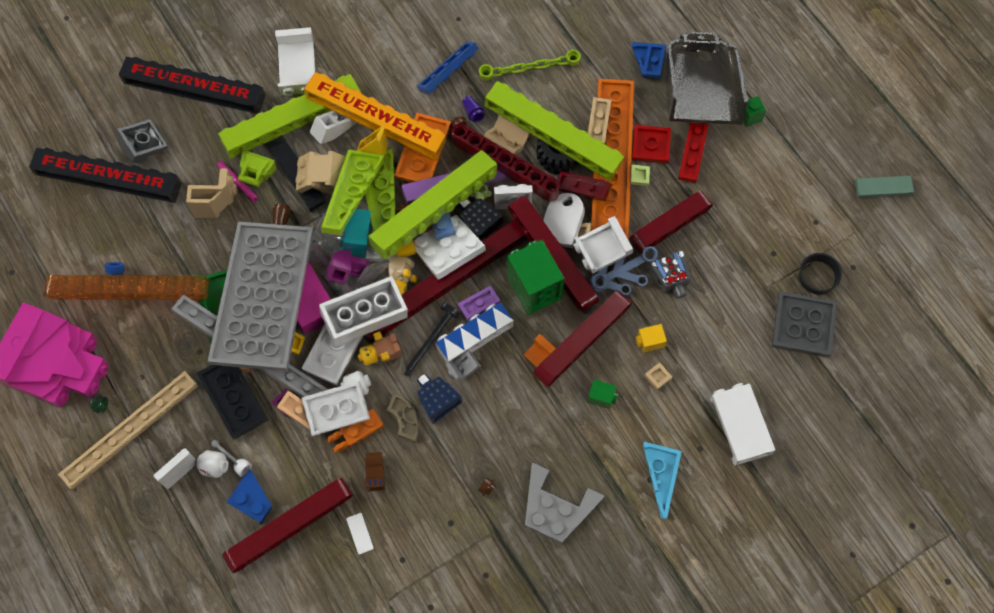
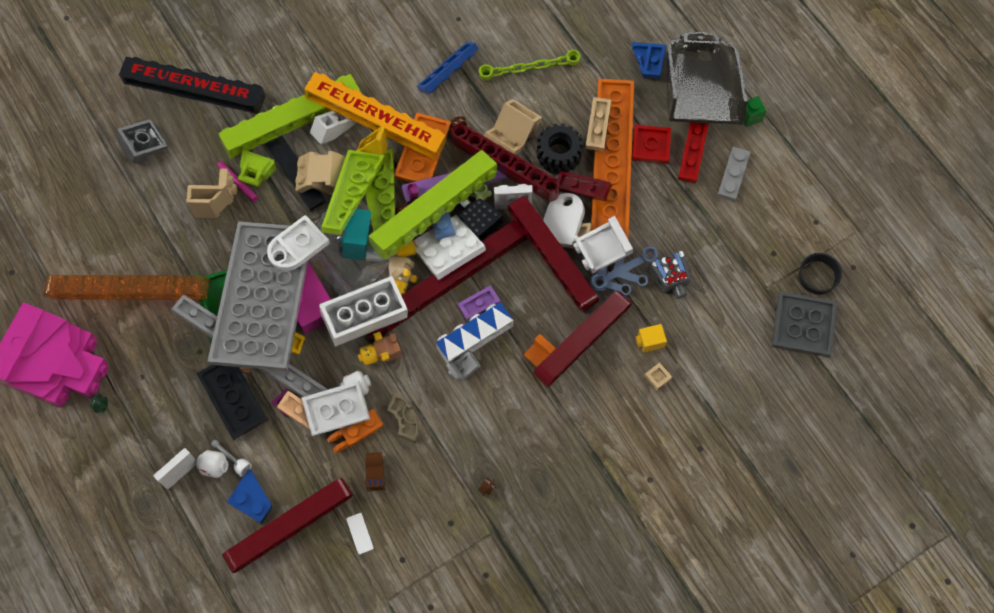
(106, 175): black brick -> none
(114, 268): blue tile -> none
(127, 430): tan tile -> none
(281, 214): reddish brown cone -> none
(295, 59): white panel -> none
(297, 244): none -> white tile
(328, 360): white plate -> none
(345, 264): magenta brick -> none
(413, 192): none -> magenta tile
(437, 397): dark blue torso -> none
(450, 312): black piece -> none
(473, 109): dark purple cone -> none
(535, 276): green container -> none
(551, 514): light grey wing -> none
(554, 130): lime brick -> none
(602, 394): green brick -> none
(640, 175): yellowish green plate -> none
(663, 468): medium azure wing -> none
(671, 221): dark red beam -> none
(733, 174): none -> light grey plate
(743, 423): white panel -> none
(884, 186): sand green tile -> none

